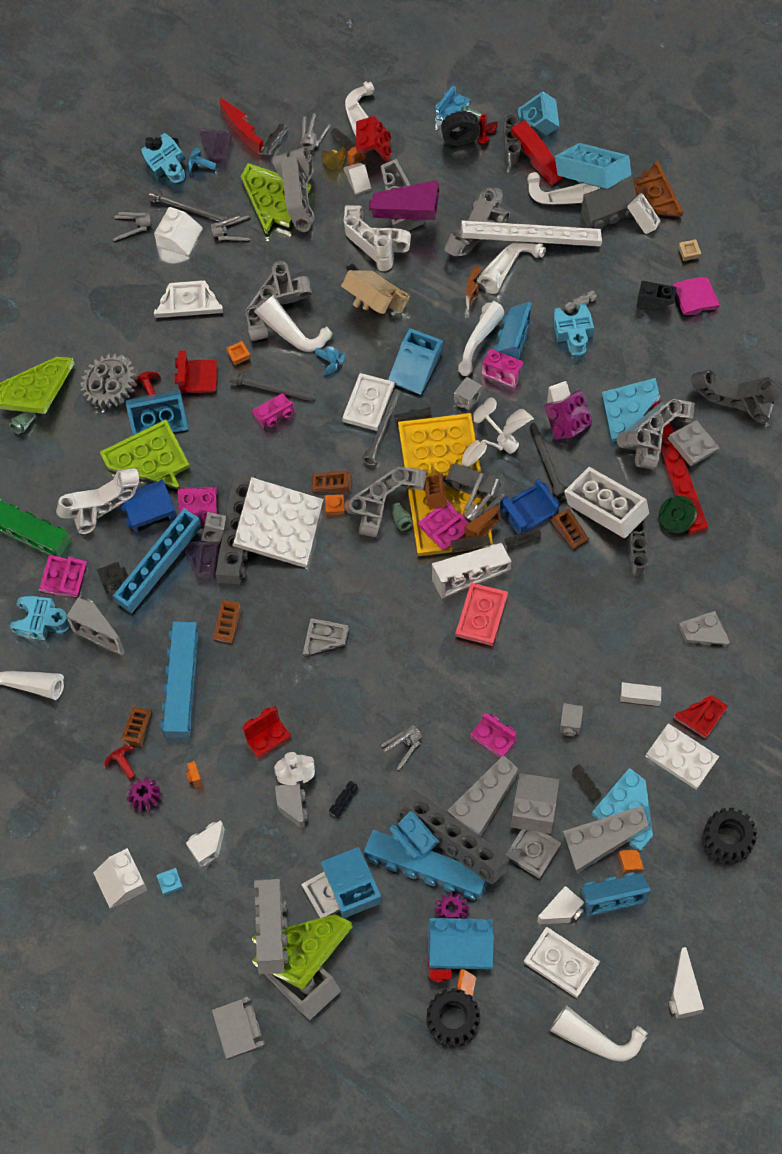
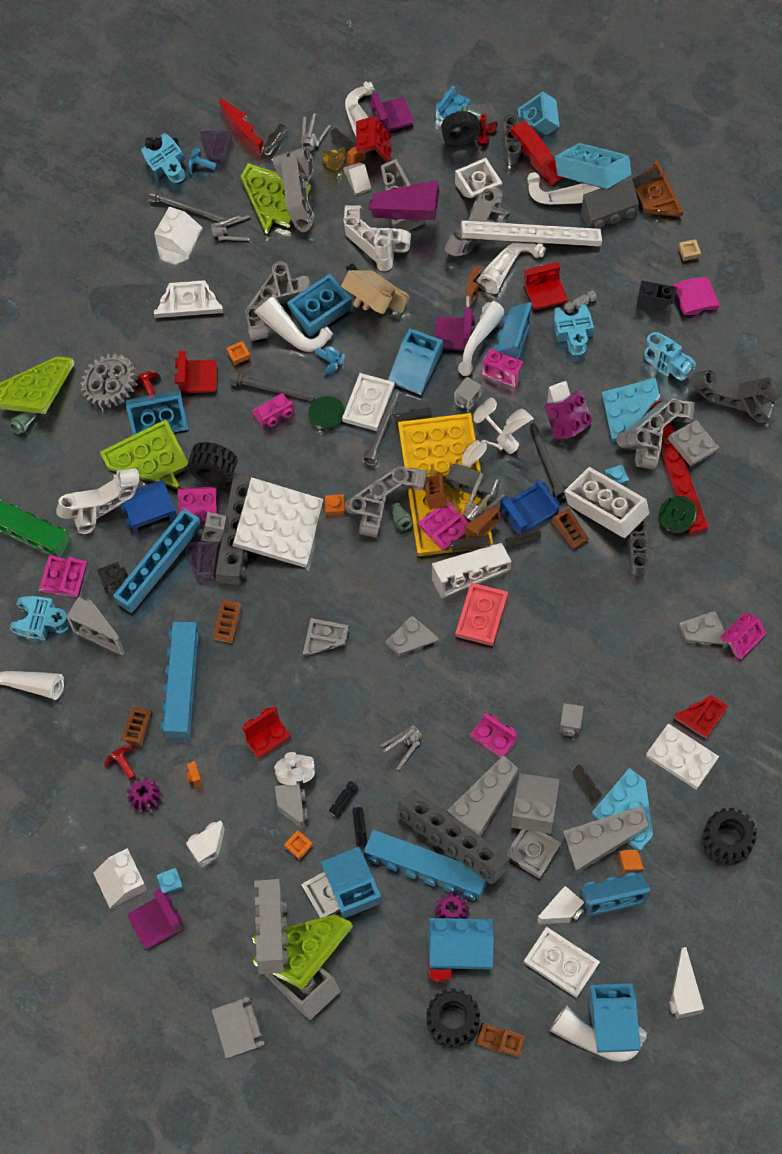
(142, 220): light grey plant -> none
(155, 920): none -> magenta bracket
(212, 463): none -> black tyre
(298, 845): none -> orange plate
(320, 305): none -> dark azure slope
(326, 413): none -> dark green tile
(332, 488): dark orange slope -> none
(359, 825): none -> black axle
(392, 113): none -> magenta bracket
(411, 637): none -> light grey wing
(414, 836): dark azure bracket -> none
(455, 331): none -> magenta bracket
(466, 982): orange slope -> none
(475, 178): none -> white slope
(500, 1040): none -> dark orange slope
(544, 286): none -> red bracket
(614, 1017): none -> dark azure slope
(617, 474): none -> medium azure plate
(640, 694): white slope -> none
(644, 214): white slope -> none
(646, 177): none -> clear smoke axle
(673, 361): none -> medium azure piece
(744, 634): none -> dark pink bracket

